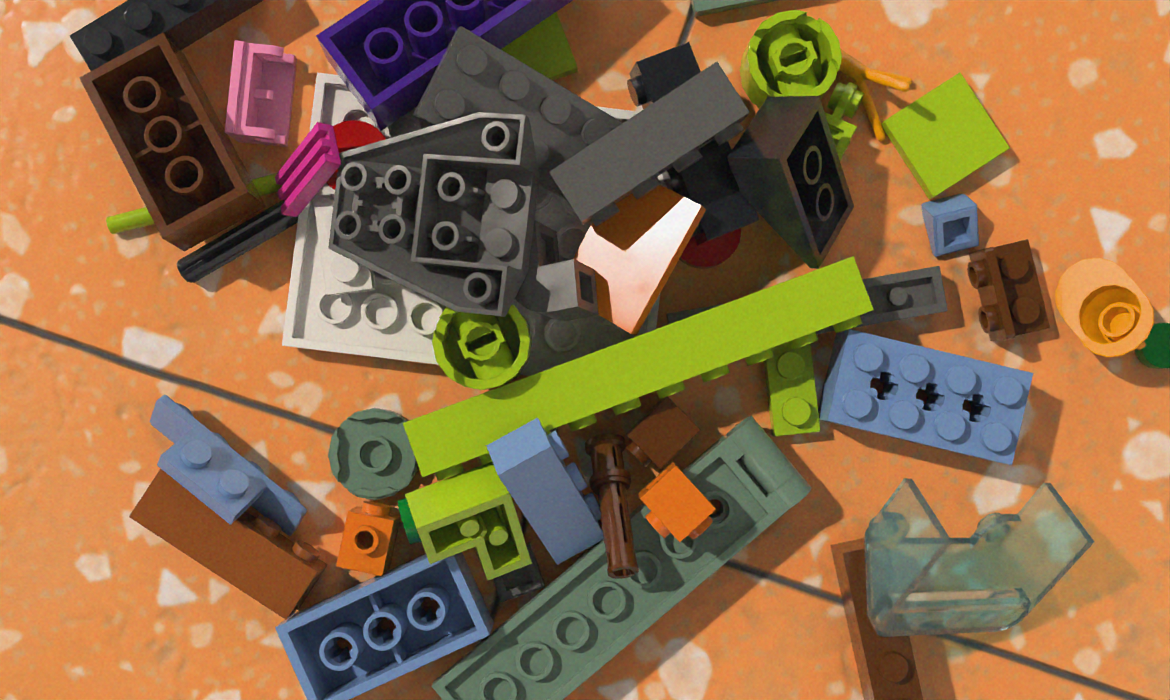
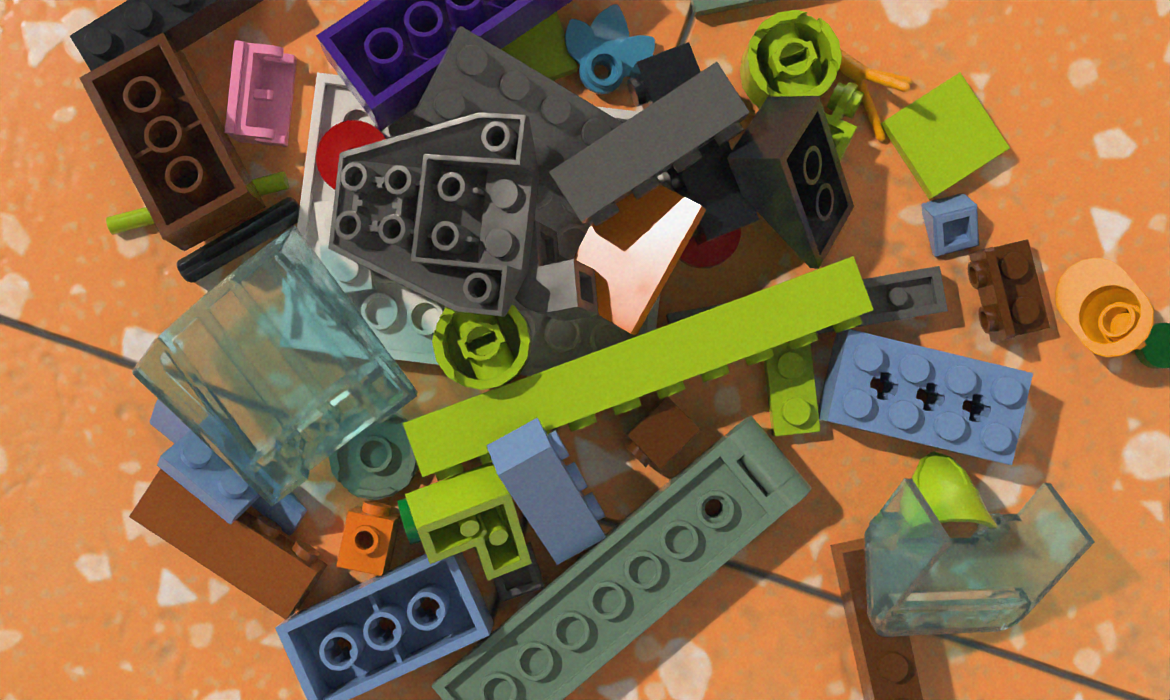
(275, 368): none -> clear light blue windscreen
(308, 169): dark pink tile -> none
(607, 45): none -> dark azure plate
(610, 484): reddish brown pin -> none
(676, 505): orange brick -> none
(950, 491): none -> lime helmet

